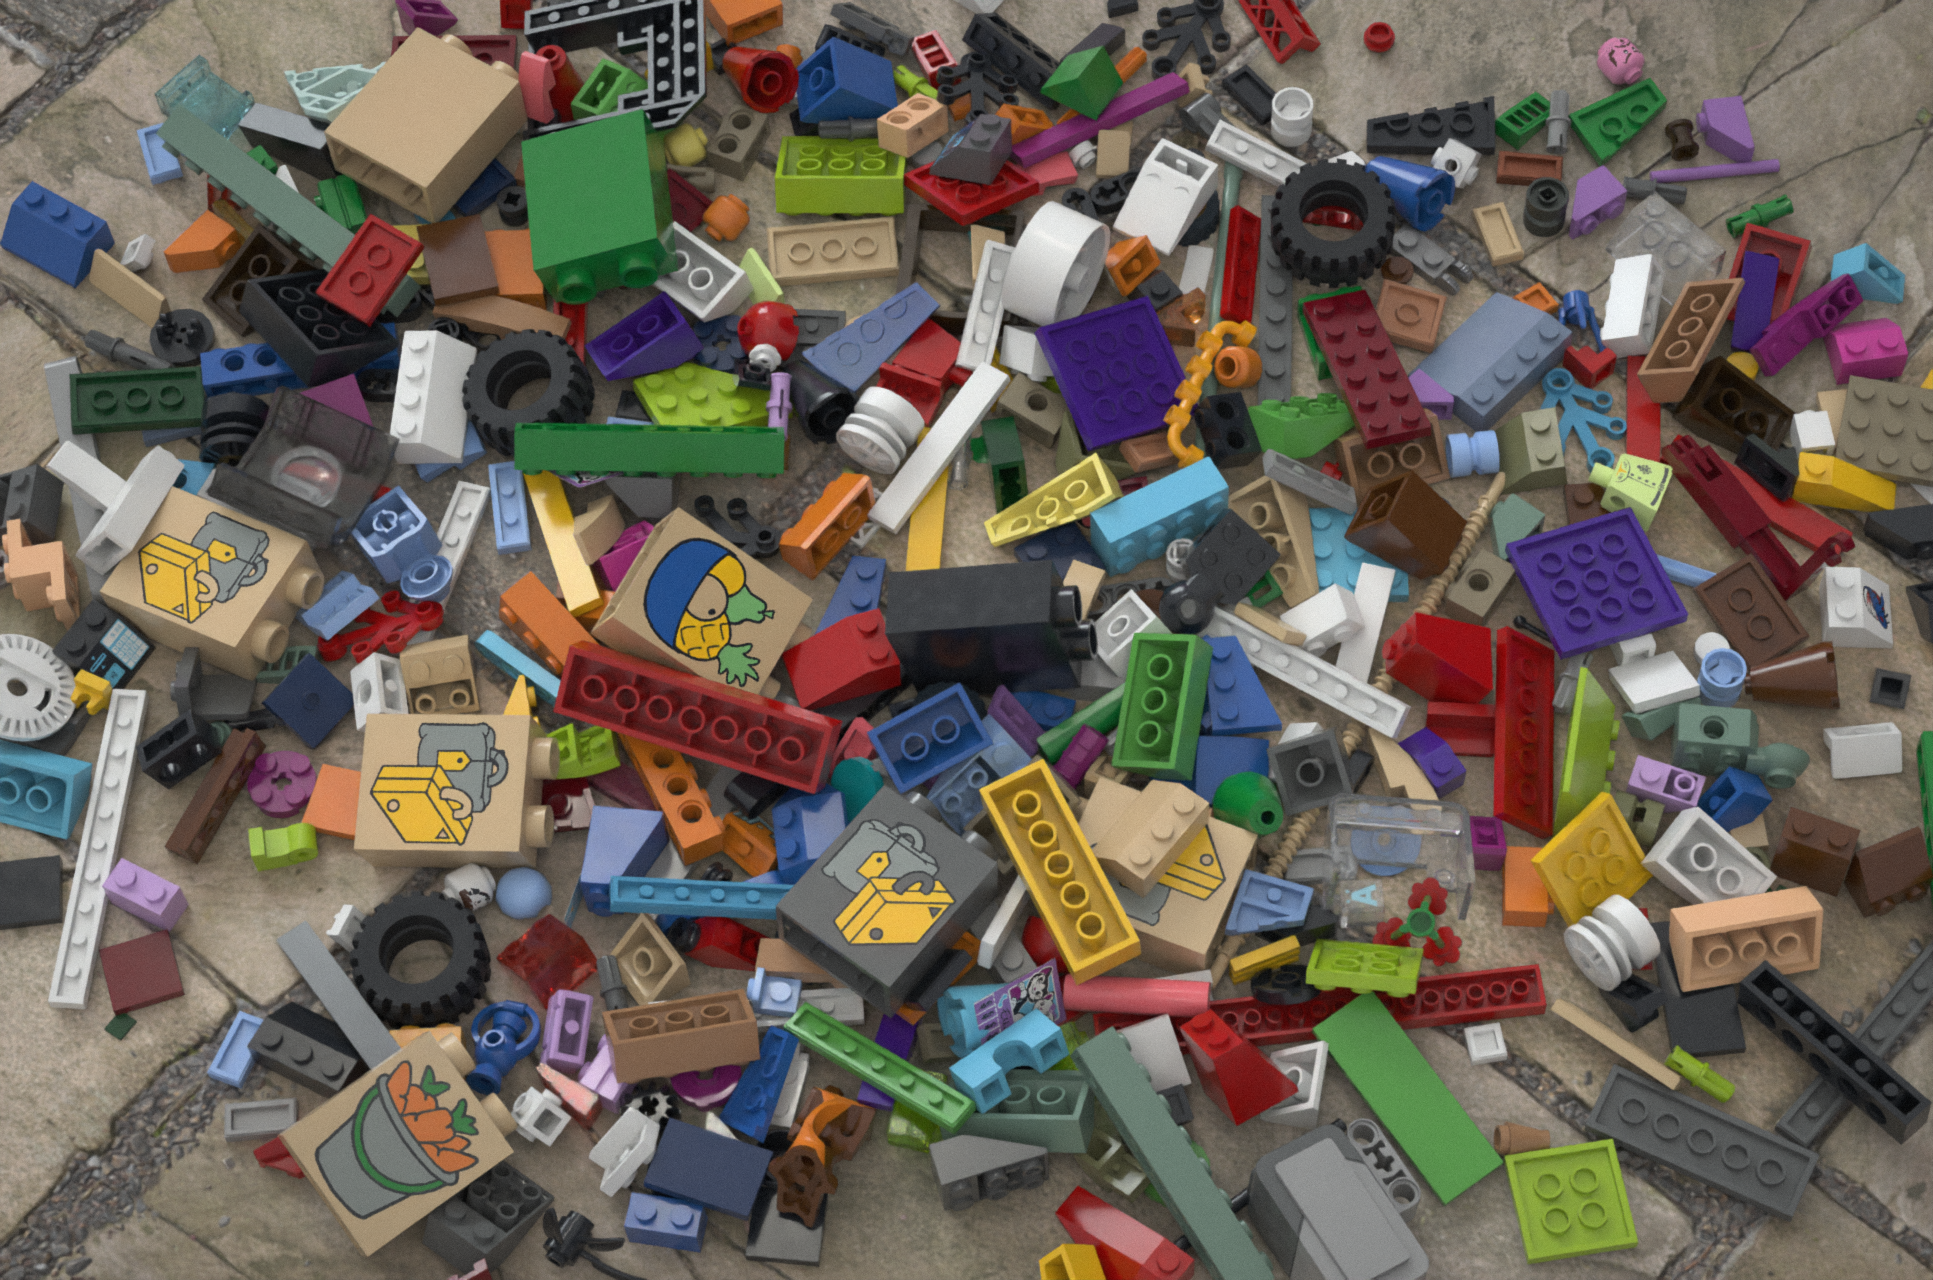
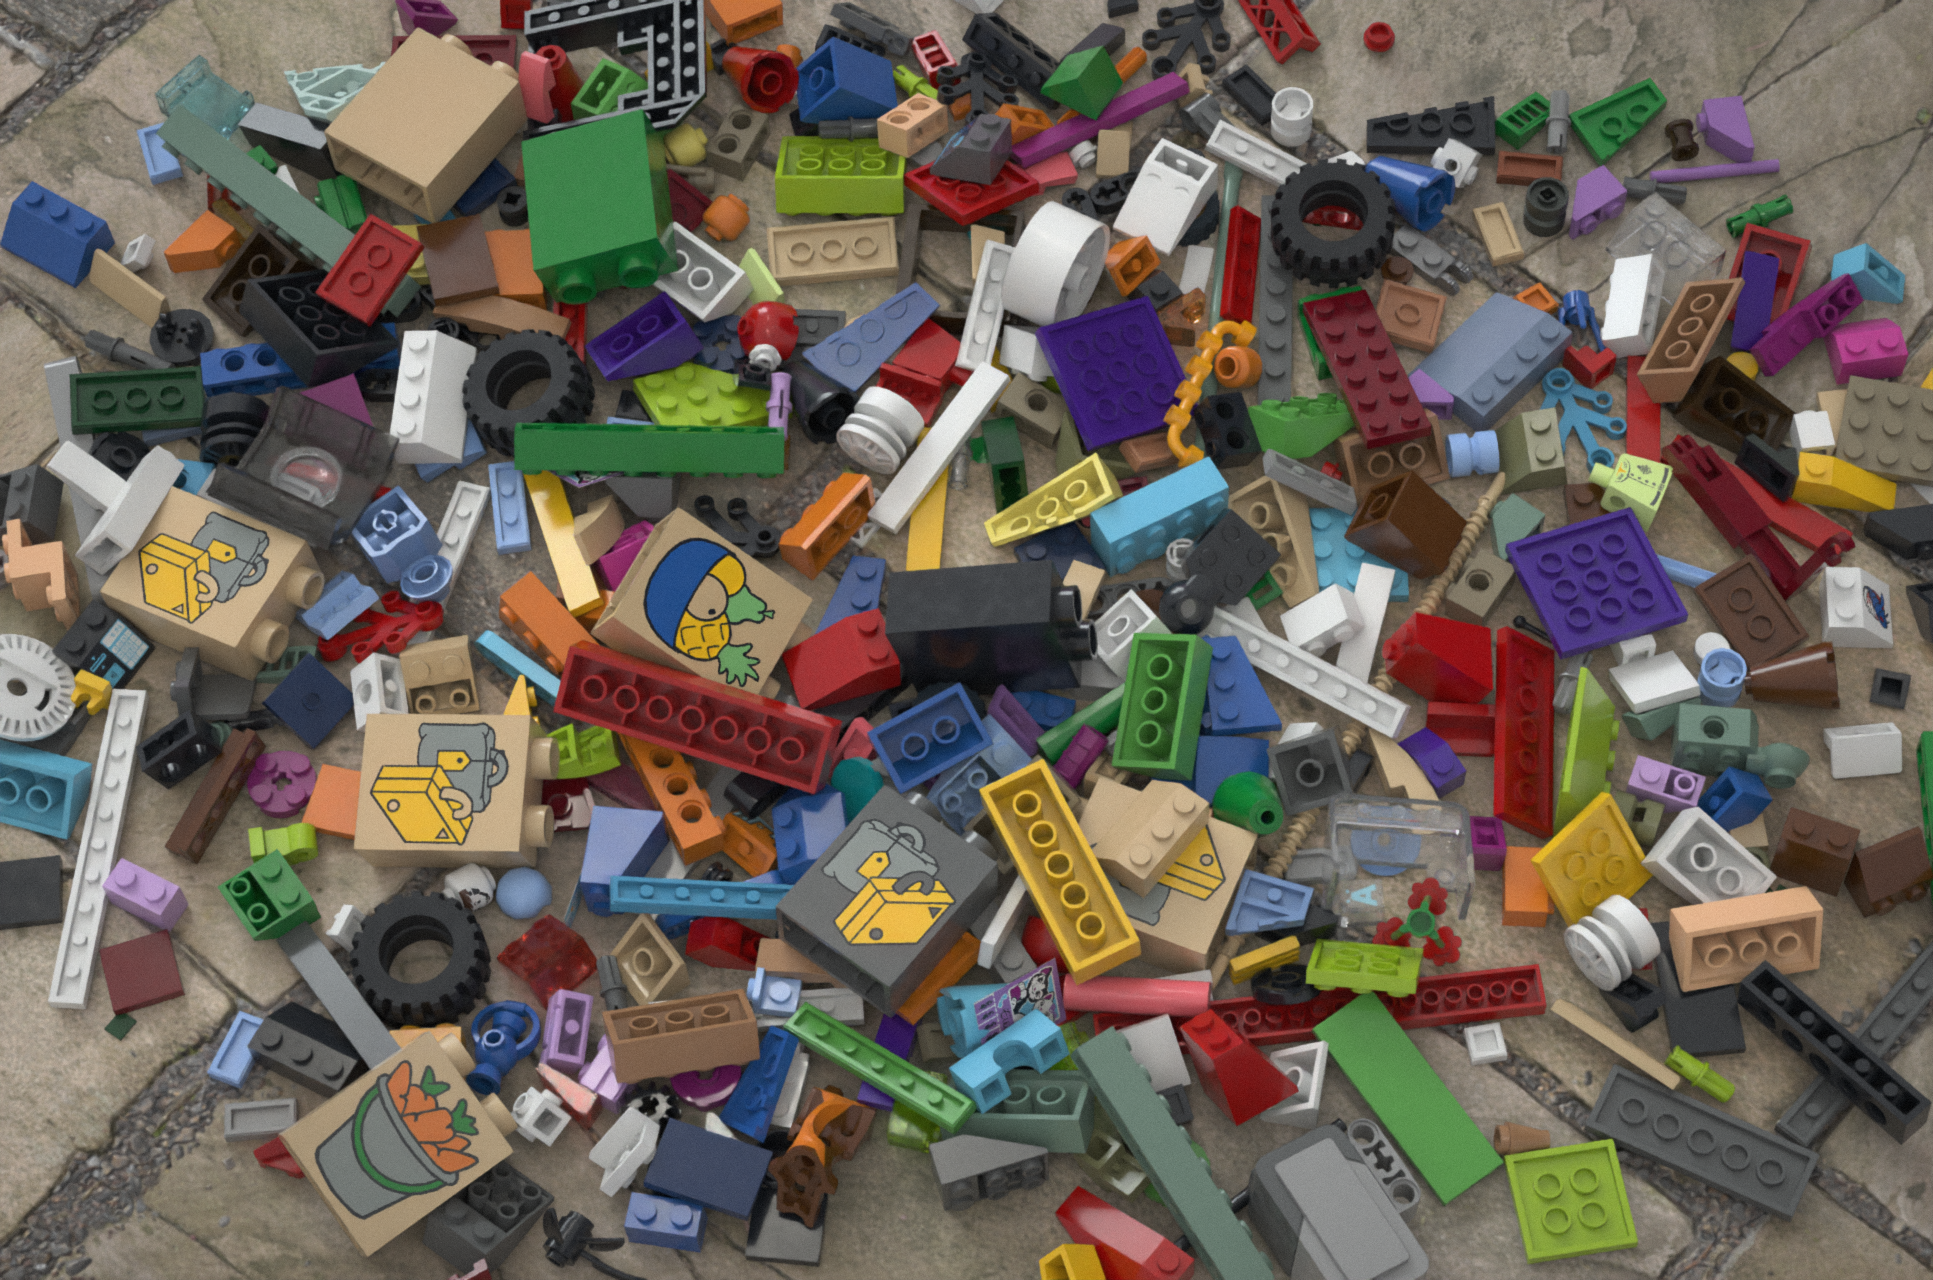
(119, 452): none -> black tile
(269, 898): none -> green slope
(684, 934): black bush -> none
(937, 979): black tile -> none
(1269, 624): tan tile -> none
(1620, 61): bright pink head -> none

